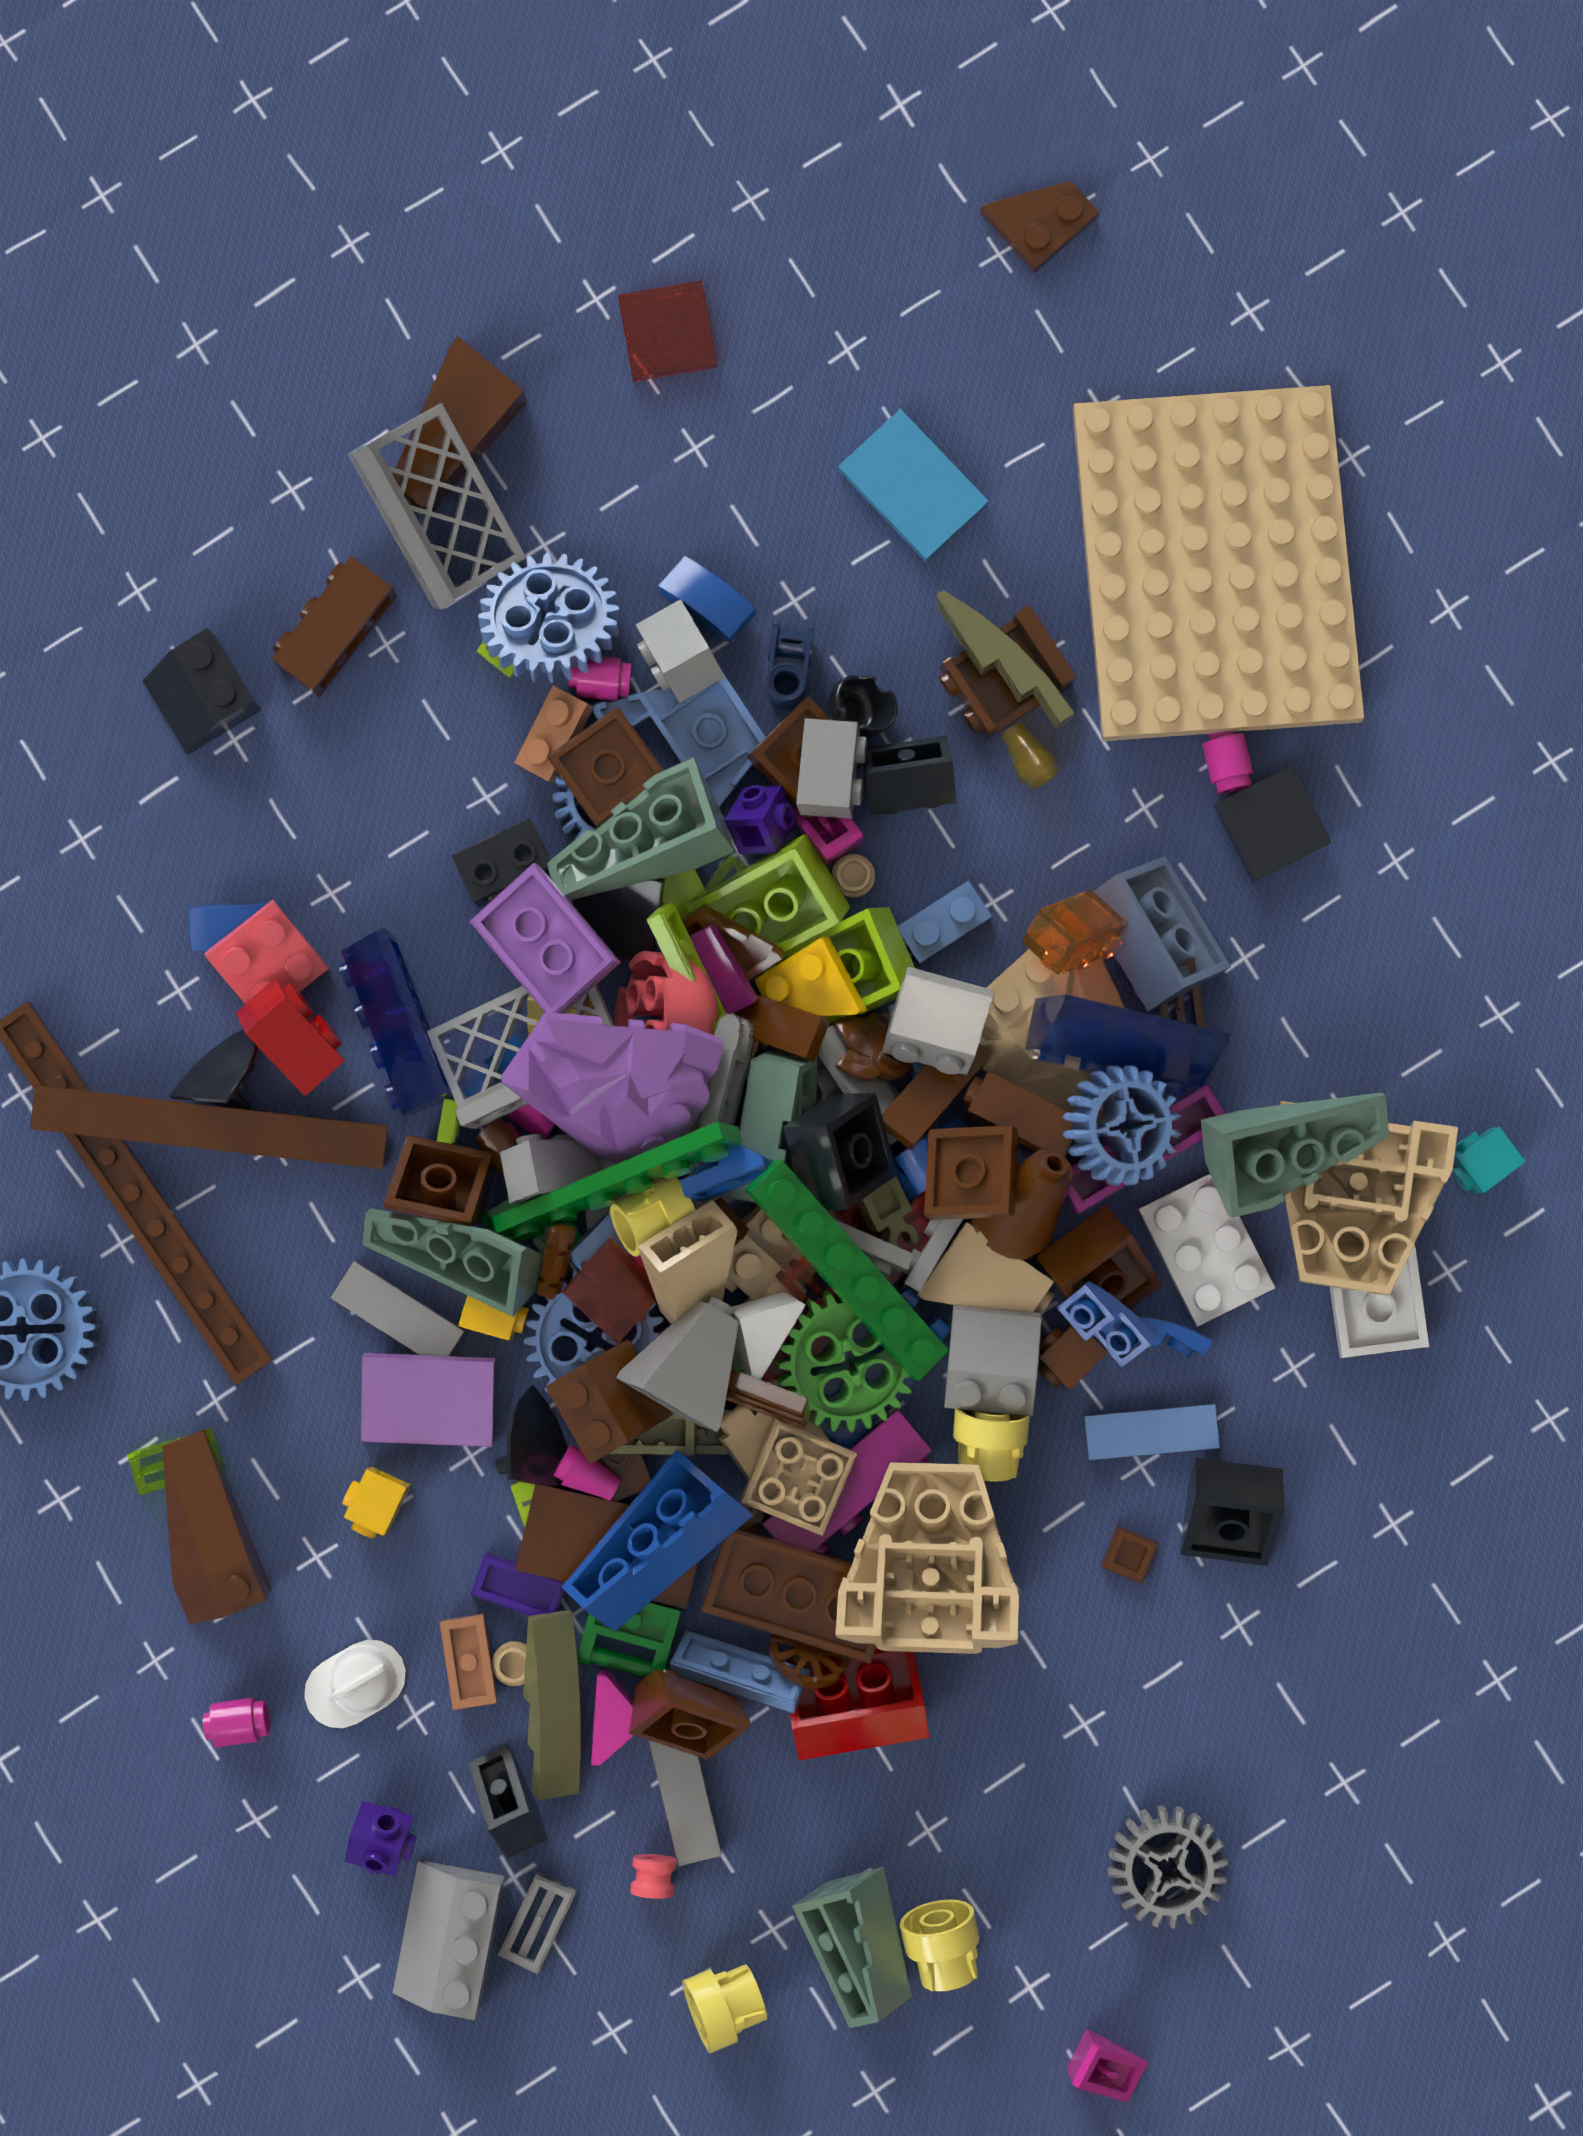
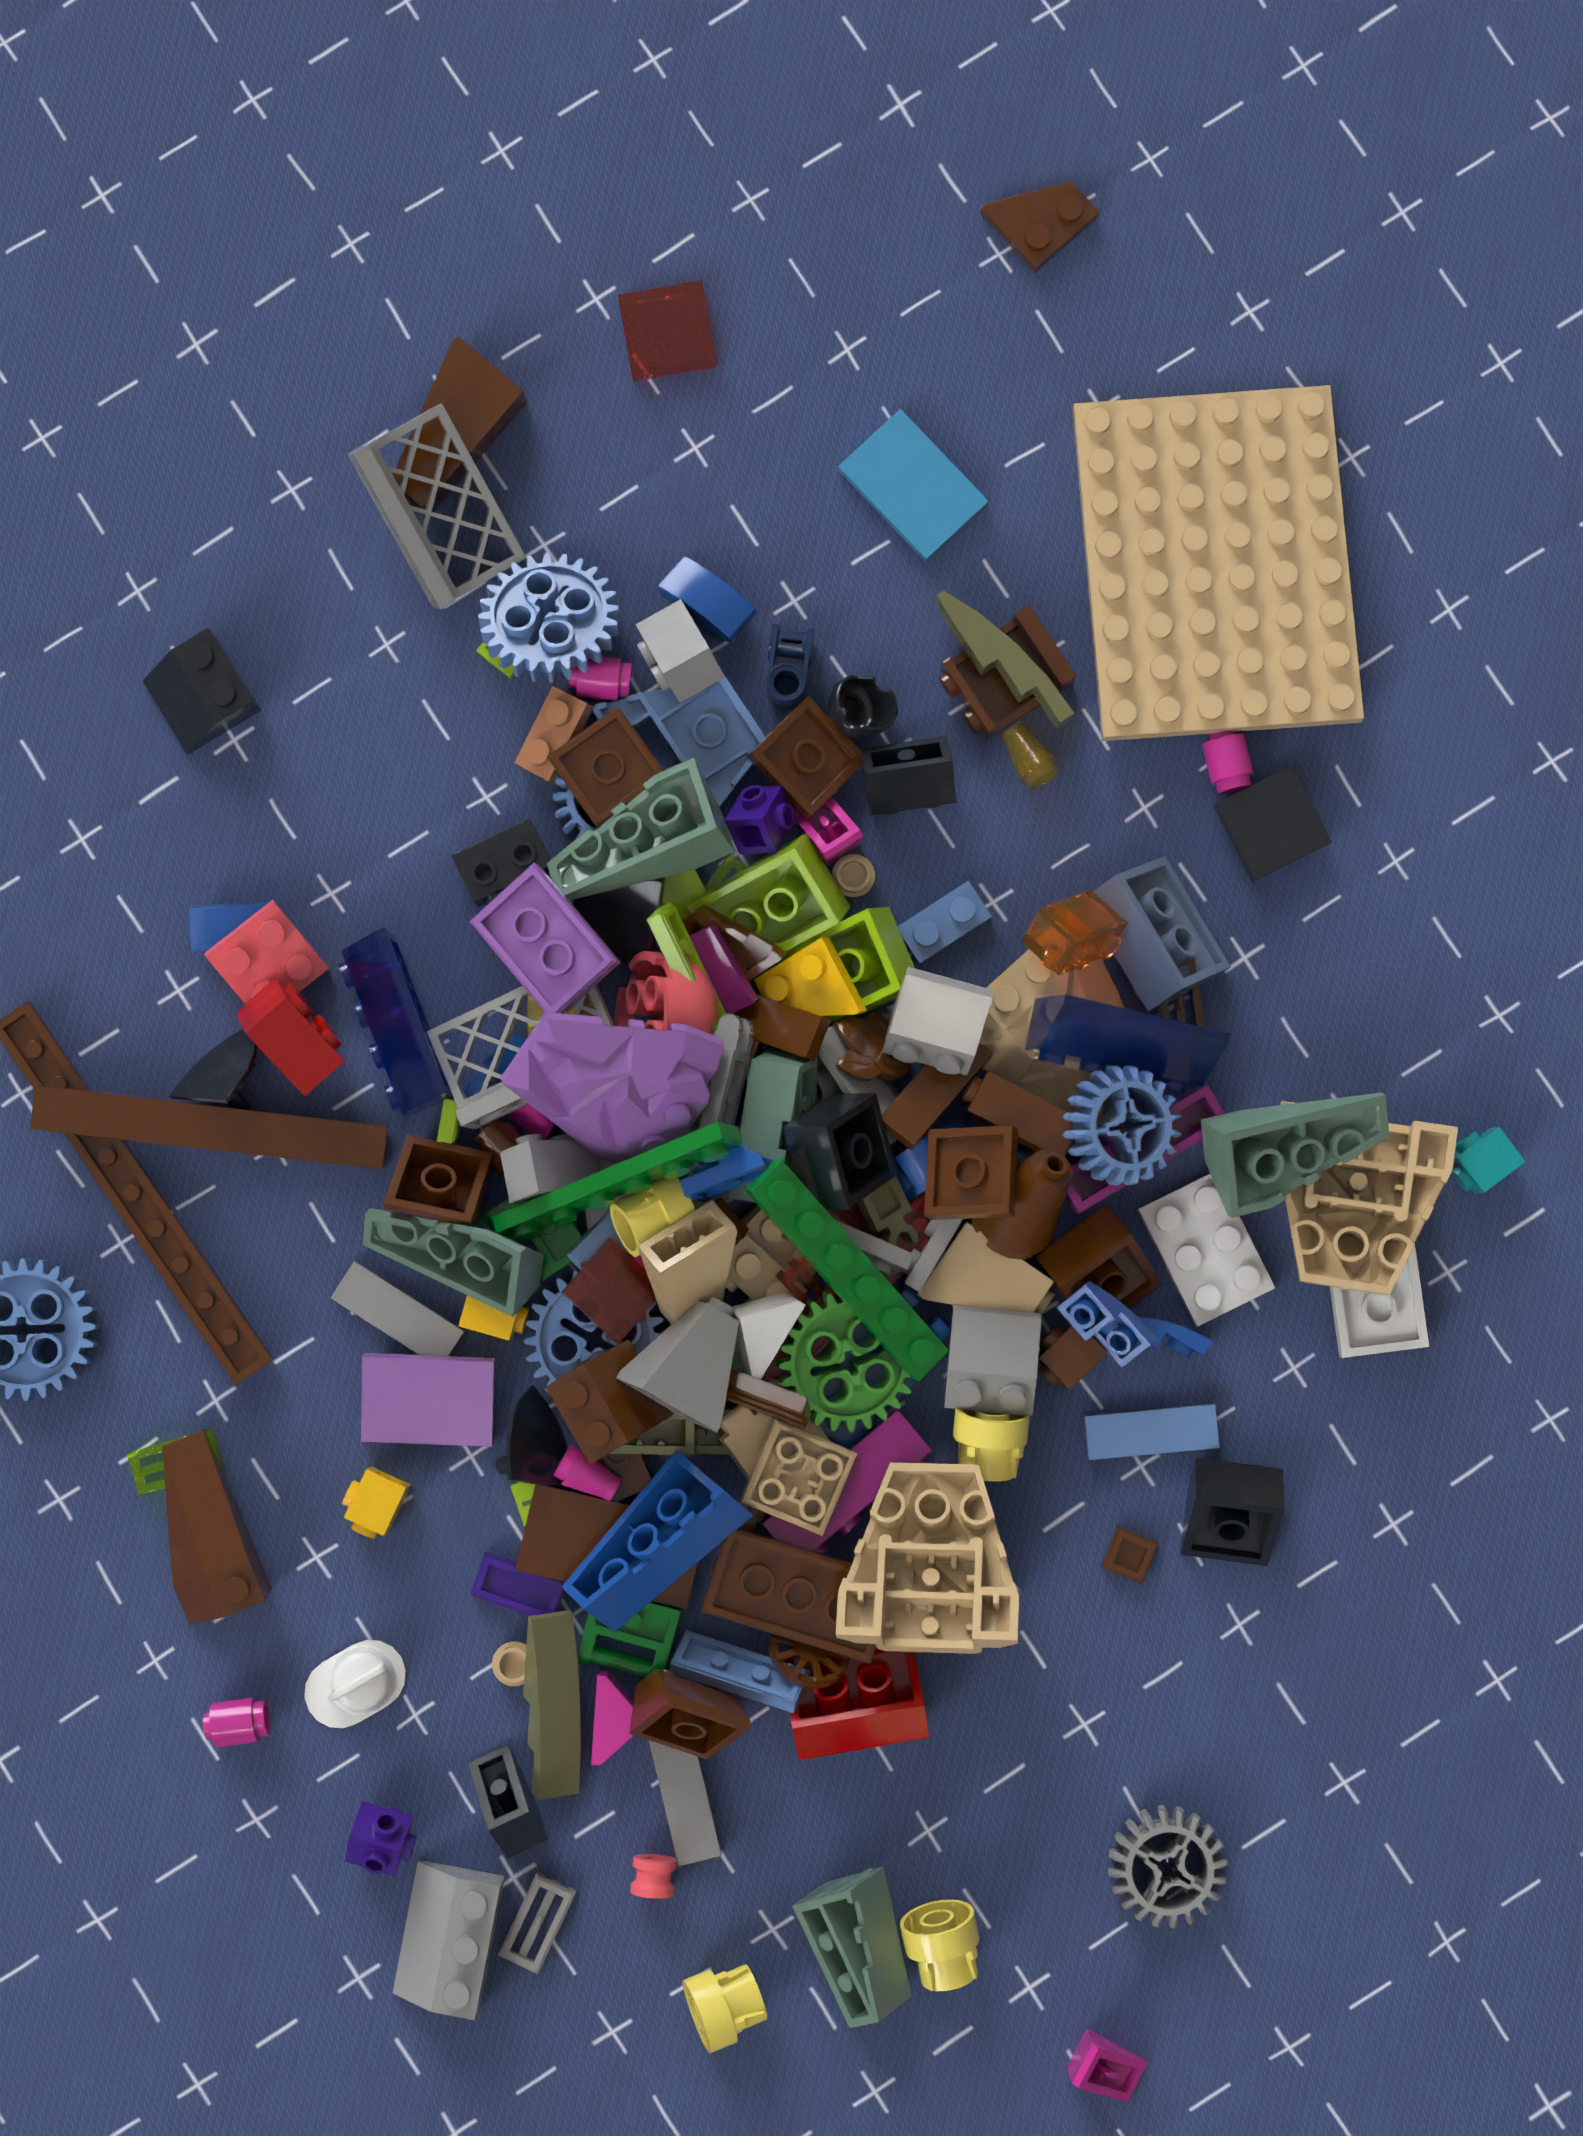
(333, 625): reddish brown brick -> none
(468, 1661): nougat plate -> none
(555, 1260): reddish brown axle -> none
(829, 768): light grey brick -> none

